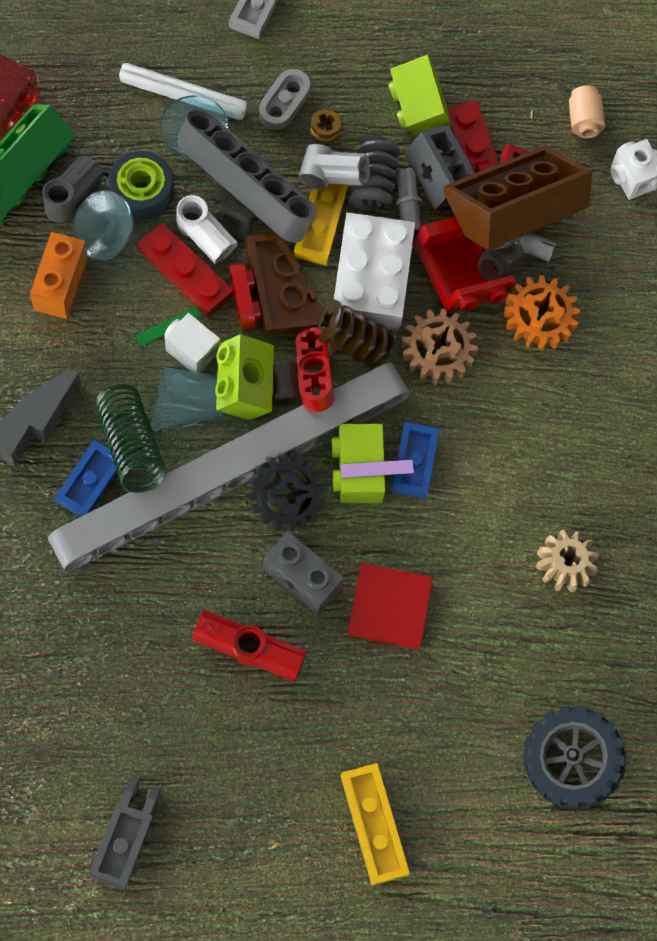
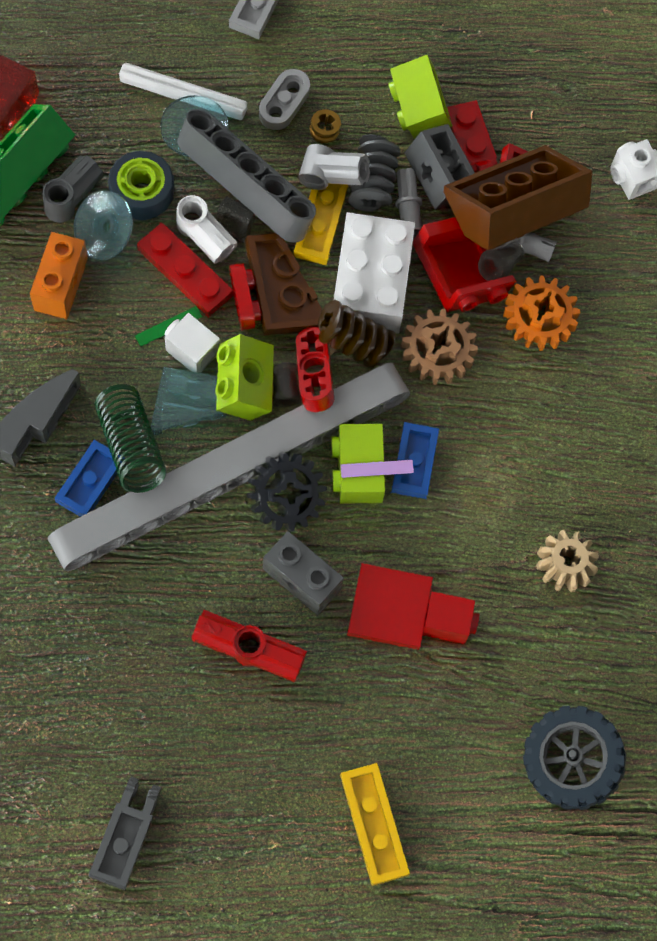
(450, 618): none -> red brick
(586, 112): light nougat brick -> none

